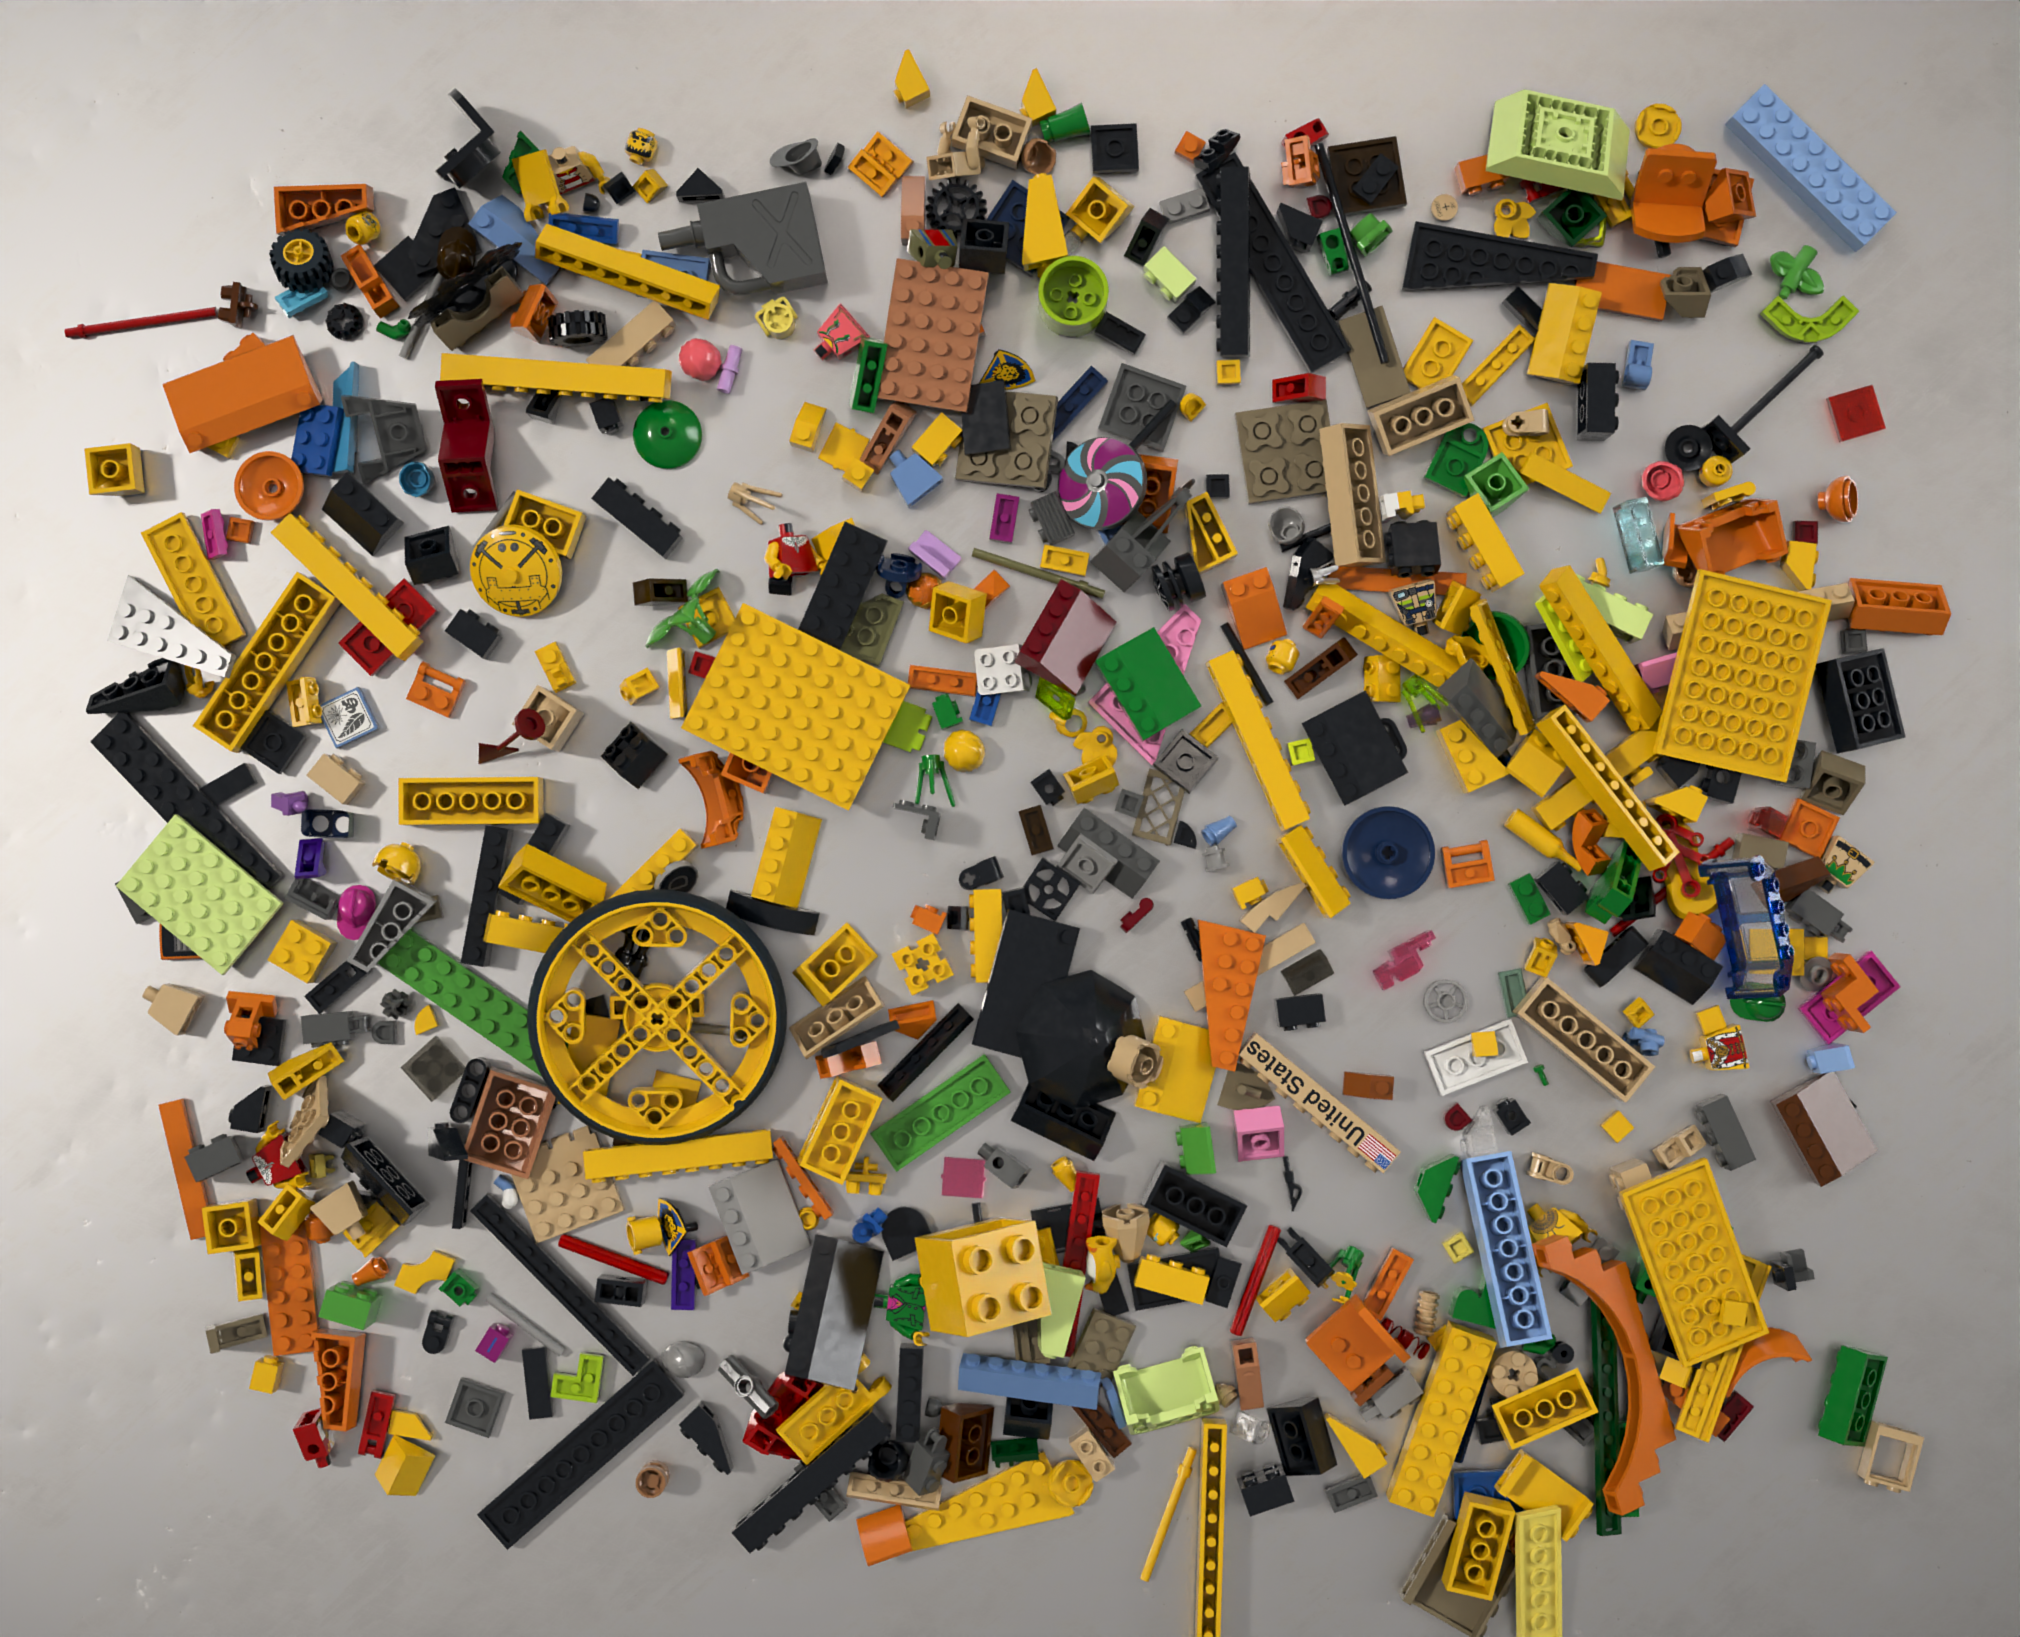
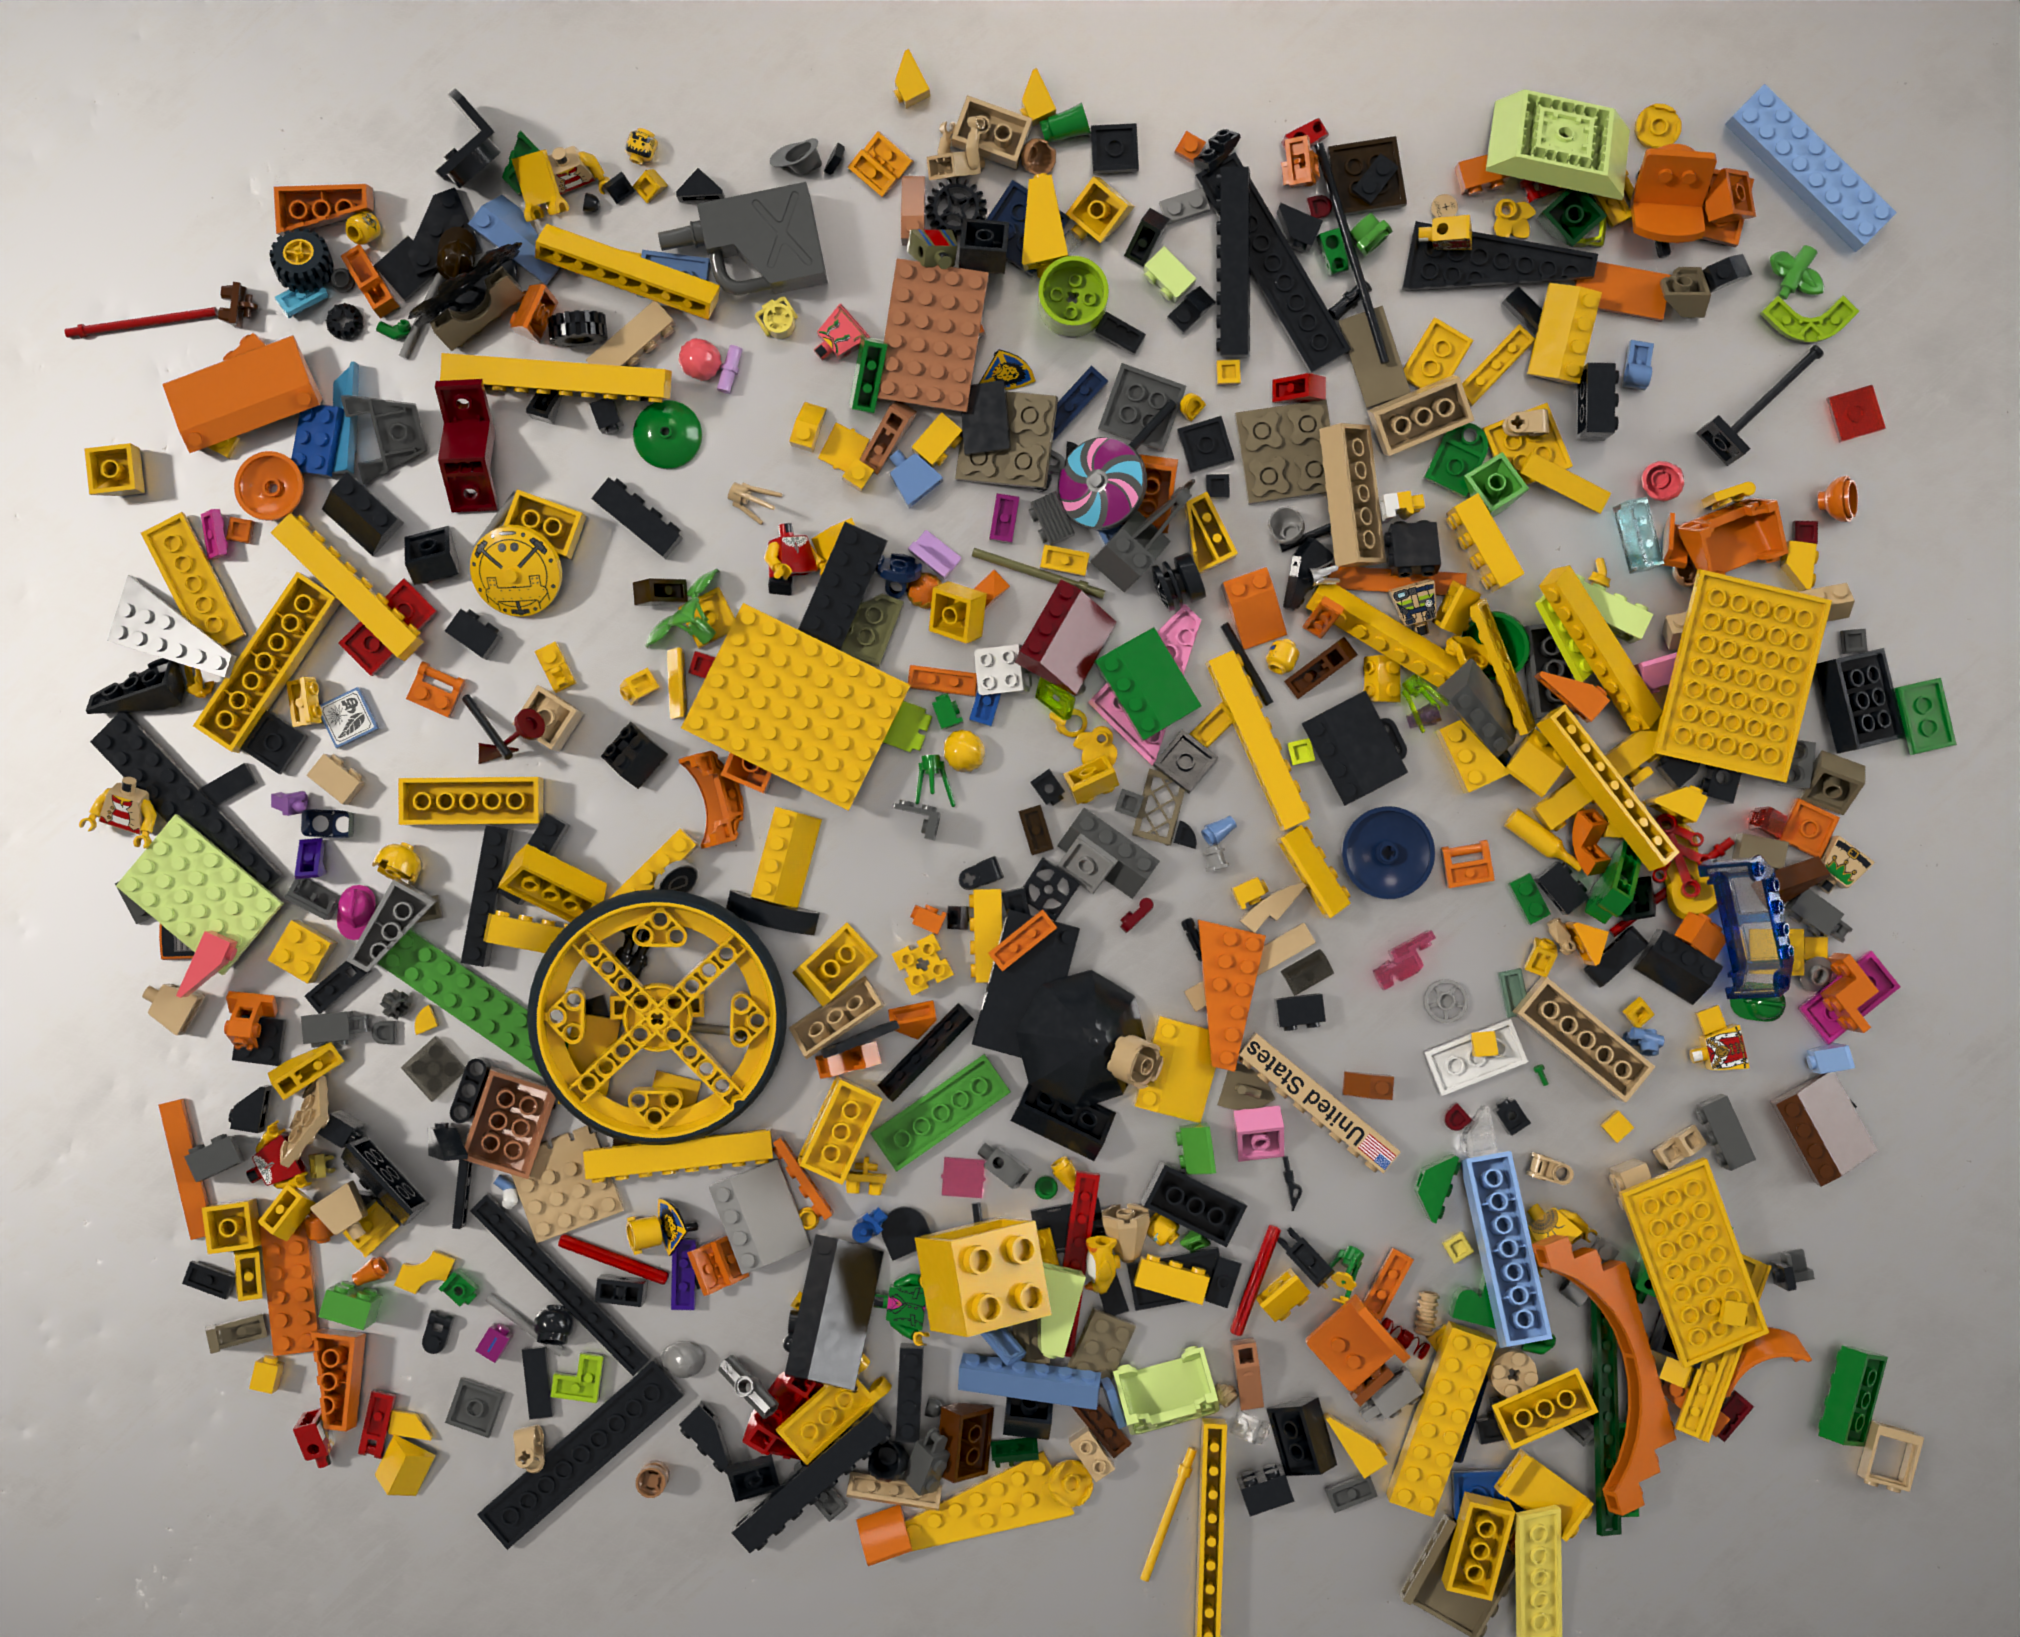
(126, 809): none -> torso
(209, 1280): none -> black plate
(210, 957): none -> coral slope
(416, 479): dark azure hair -> none
(487, 727): none -> black bar
(529, 1446): none -> tan piece
(553, 1325): none -> black piece
(595, 228): blue plate -> none
(753, 1477): none -> black plate
(1004, 1345): none -> medium blue tile
(1022, 940): none -> orange plate
(1046, 1187): none -> green tile
(1205, 444): none -> black tile
(1456, 229): none -> yellow torso
(1560, 1353): leg -> none
(1692, 436): black dish -> none
(1715, 471): yellow head -> none
(1898, 607): orange slope -> none
(1925, 716): none -> green tile

